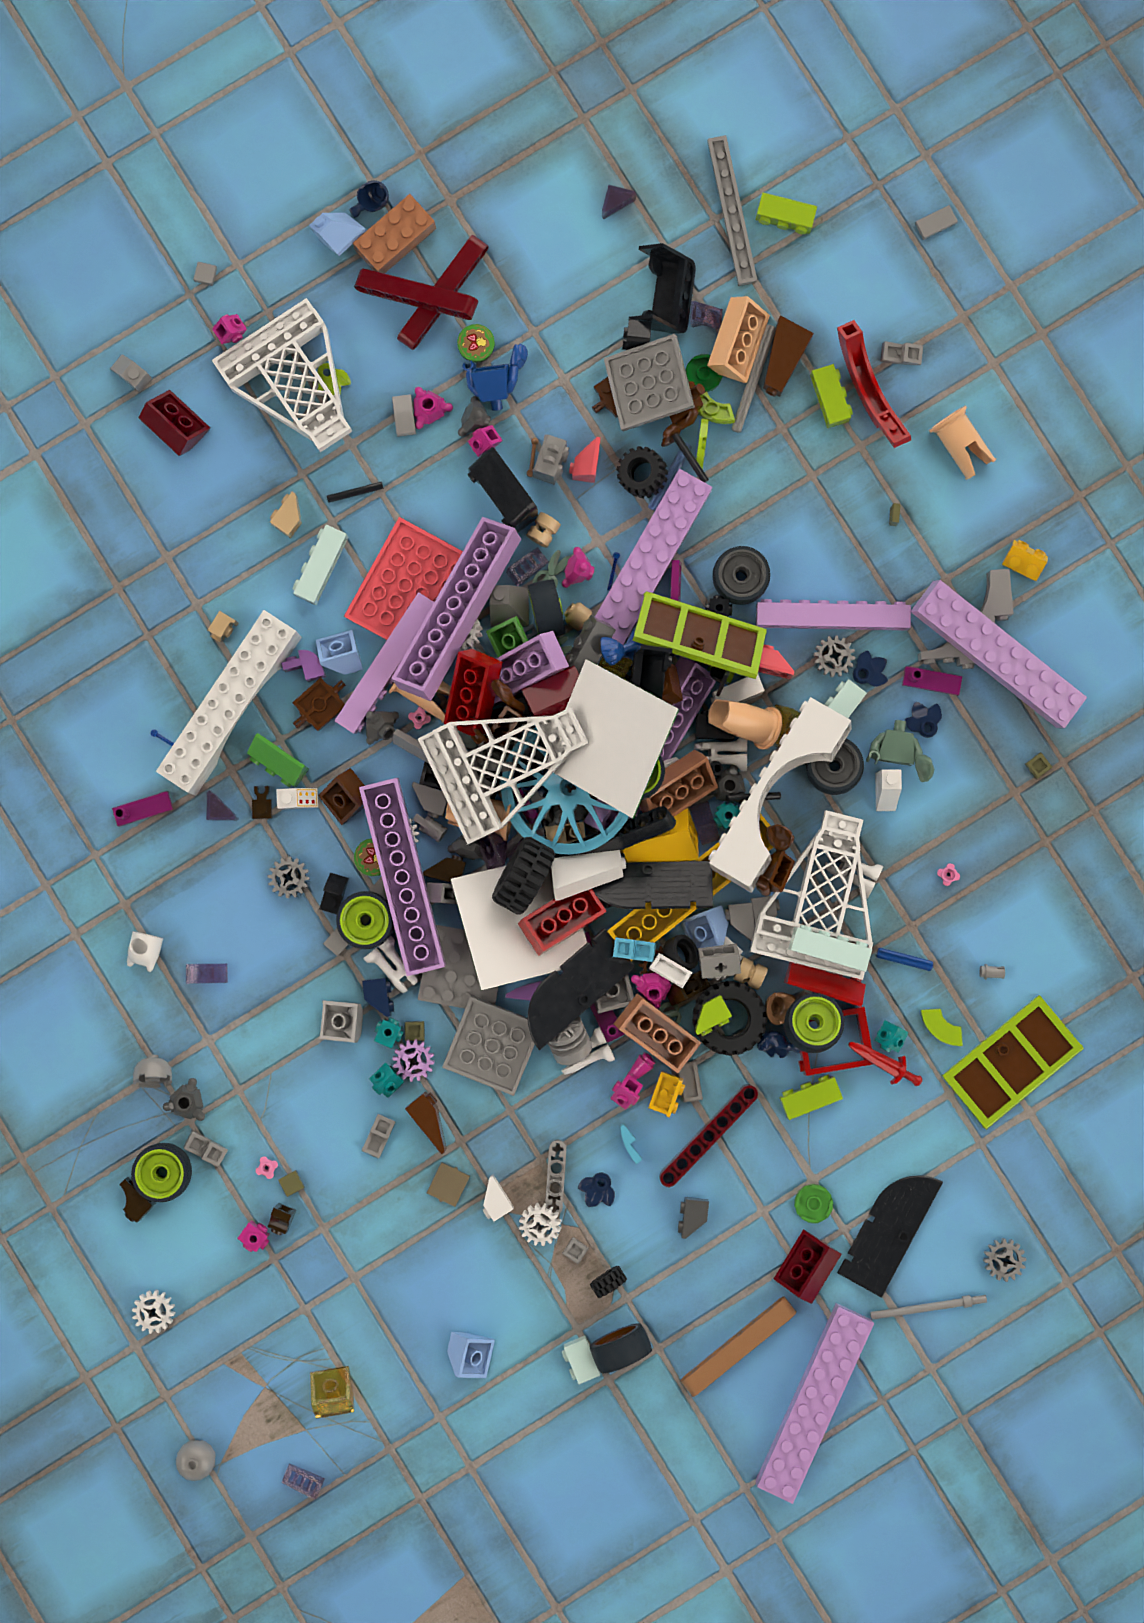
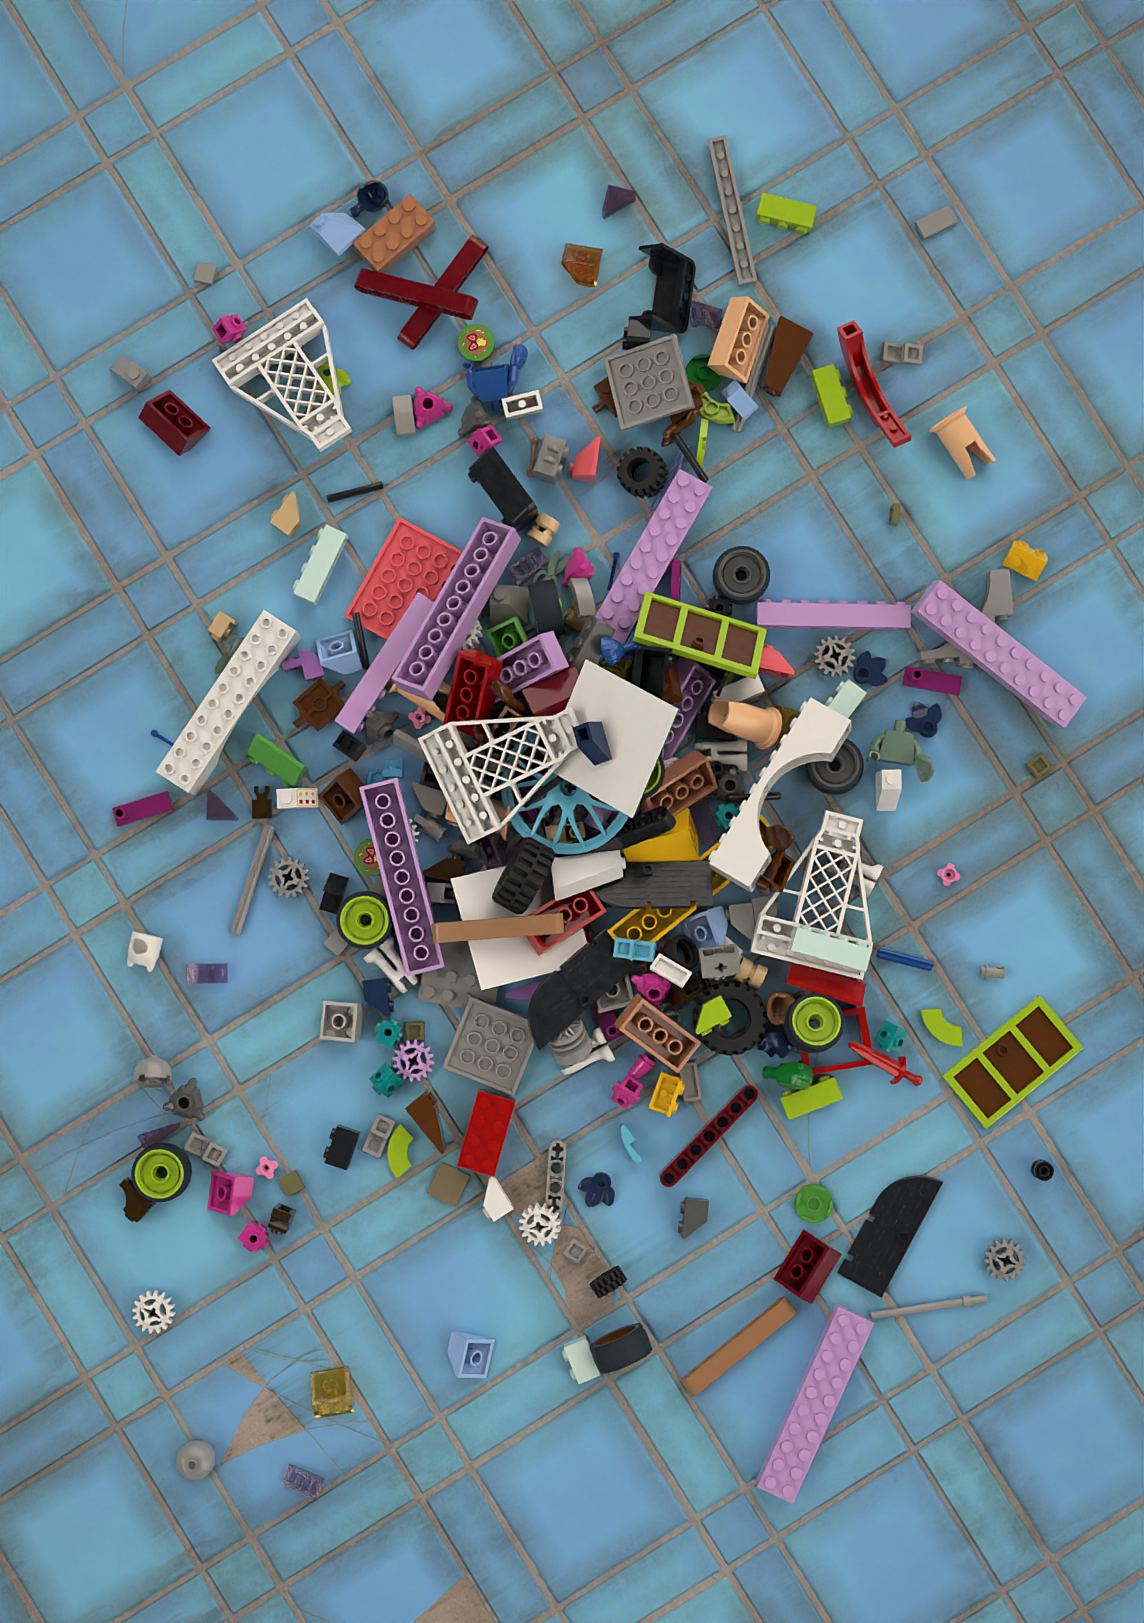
(154, 1136): none -> clear purple slope
(224, 660): none -> sand green piece
(229, 1192): none -> dark pink slope
(252, 879): none -> light grey axle
(342, 1147): none -> black brick
(349, 746): none -> black slope
(361, 640): none -> black bar
(373, 777): none -> dark azure tile
(393, 768): none -> dark azure bracket
(397, 1151): none -> lime tile
(486, 1132): none -> red brick
(498, 928): none -> medium nougat beam
(522, 405): none -> white brick
(543, 790): none -> black bar
(582, 263): none -> clear orange slope
(583, 598): none -> light grey slope
(592, 742): none -> dark blue slope
(739, 399): none -> light blue slope
(790, 1075): none -> green piece
(1041, 1166): none -> black wheel

